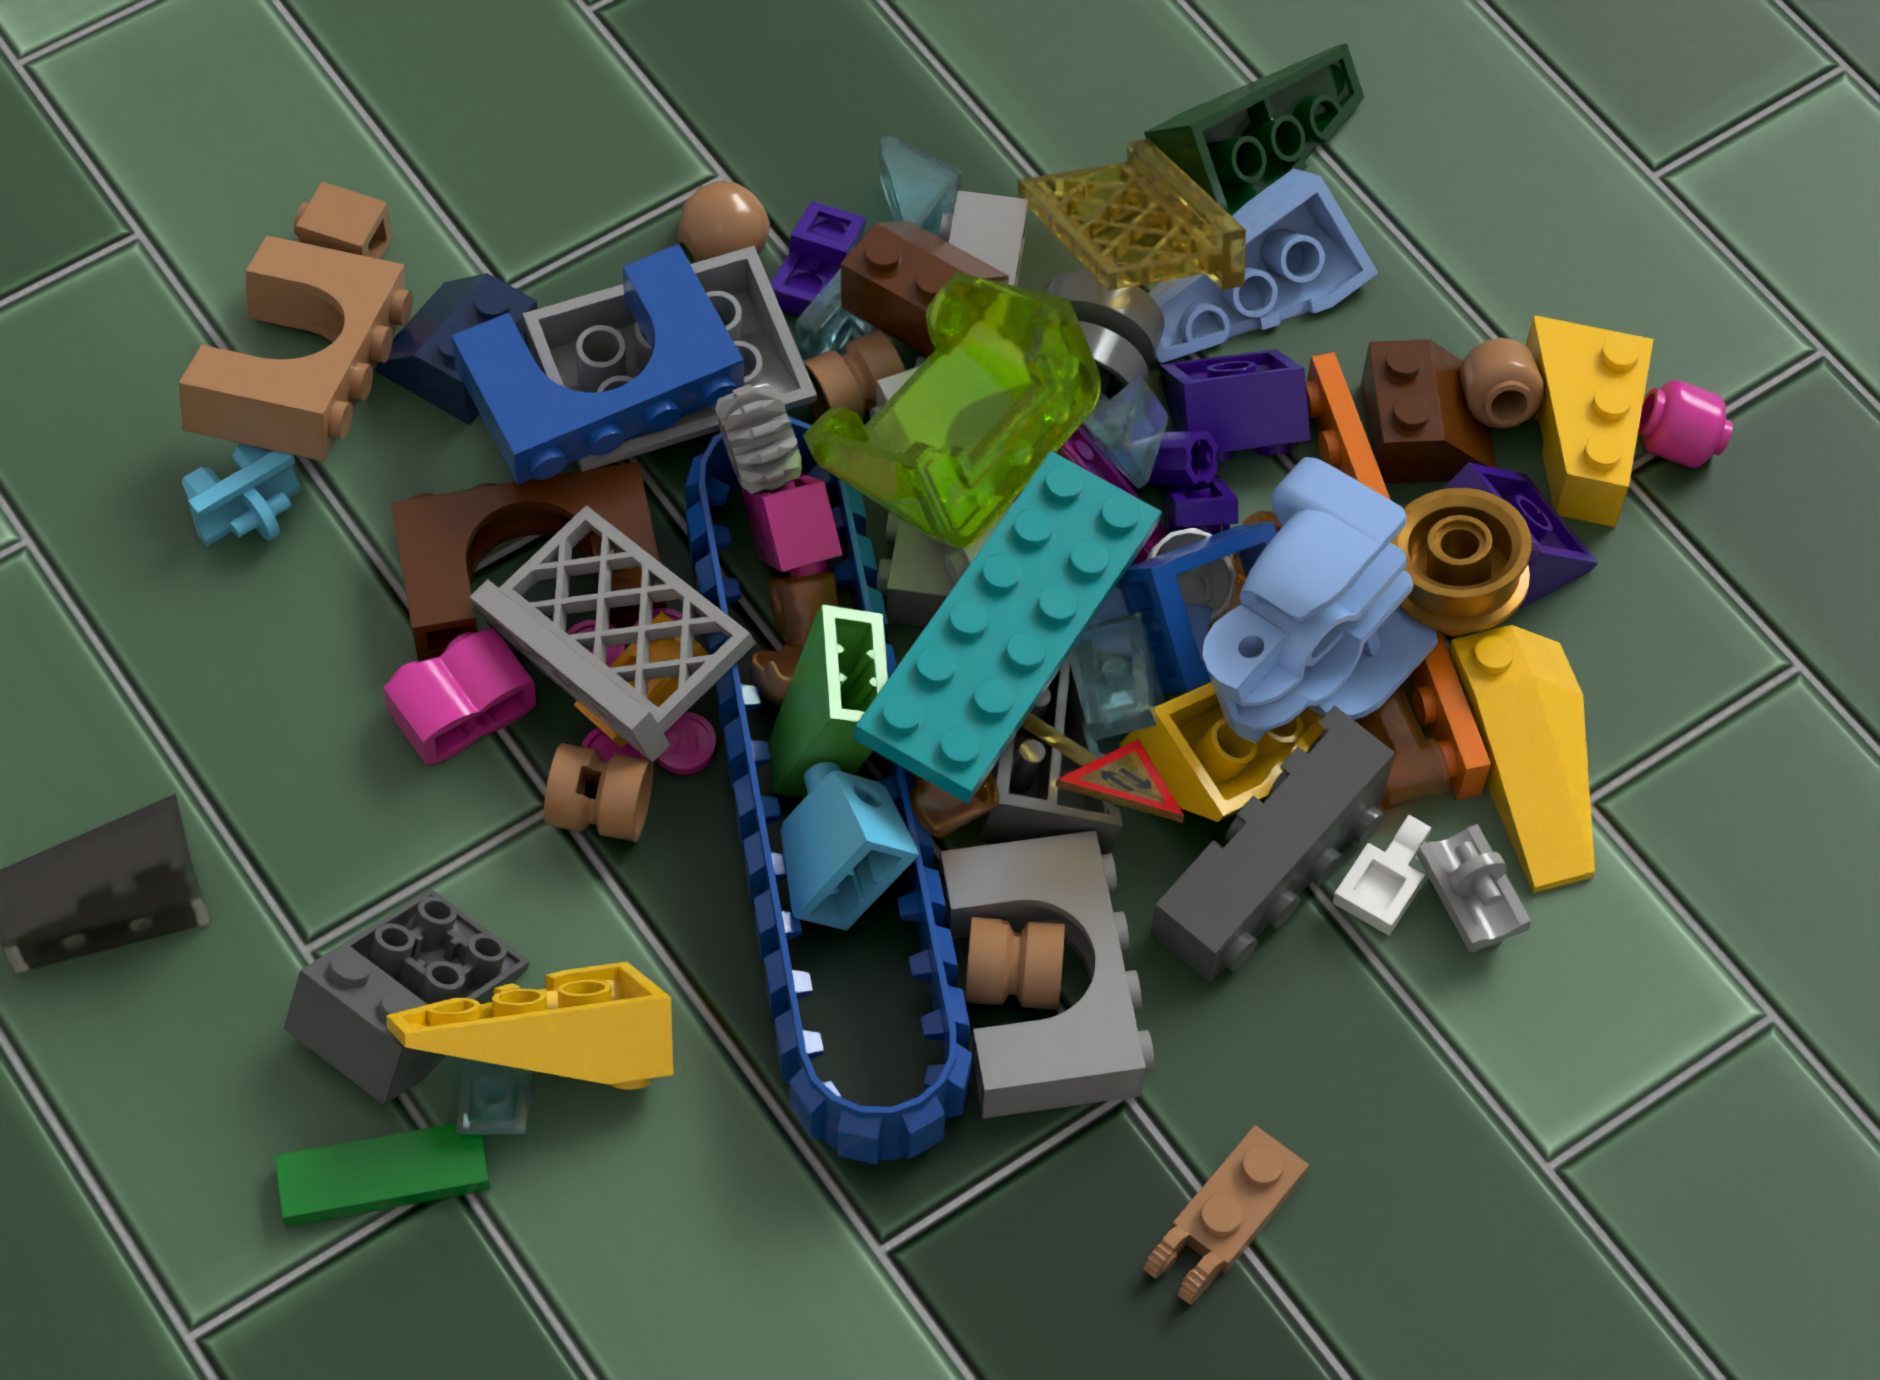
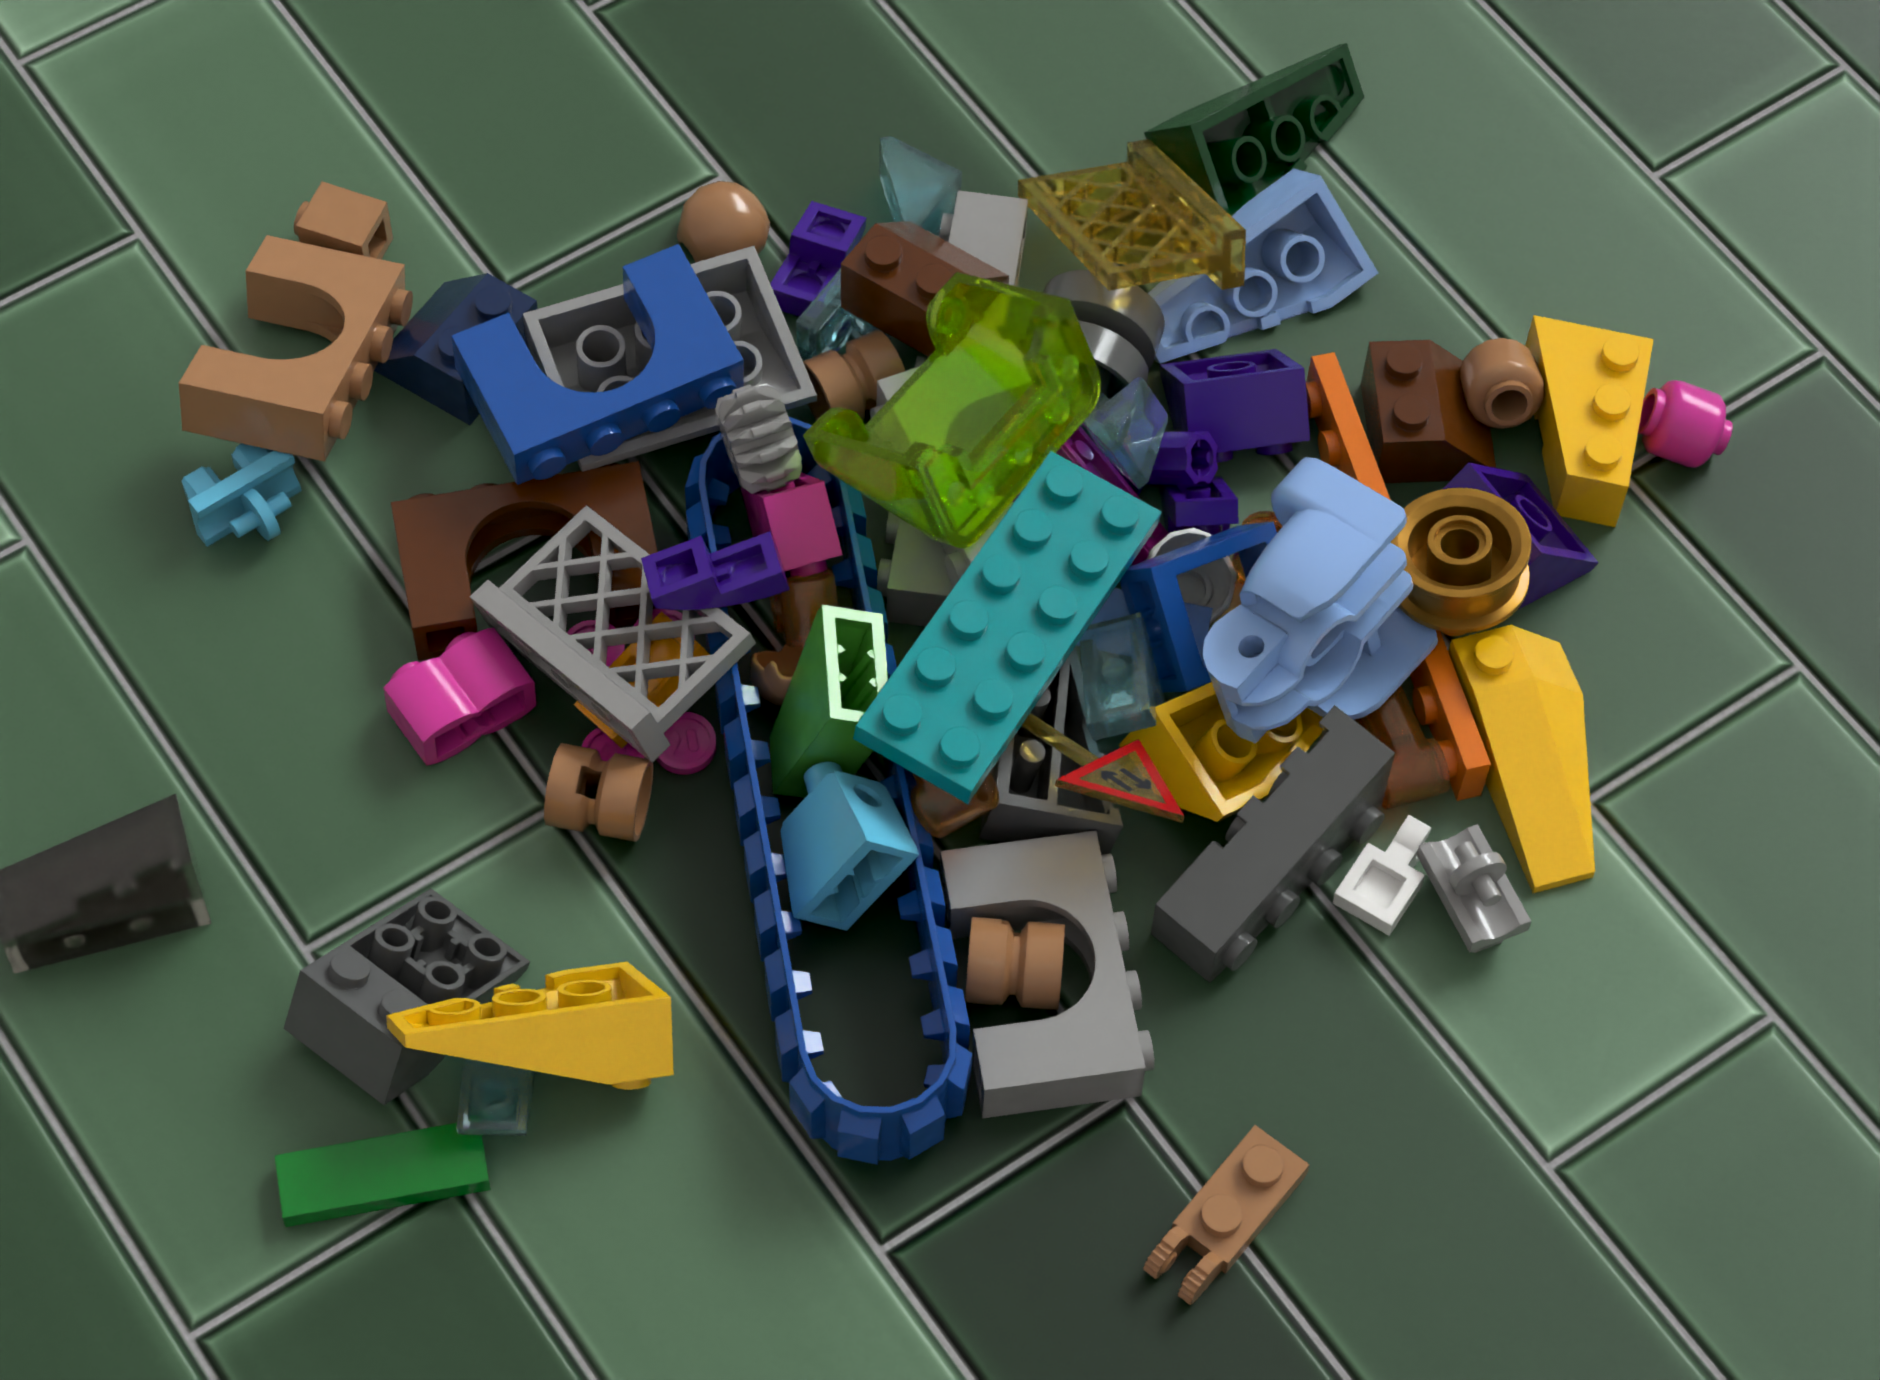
(696, 580): none -> dark purple slope

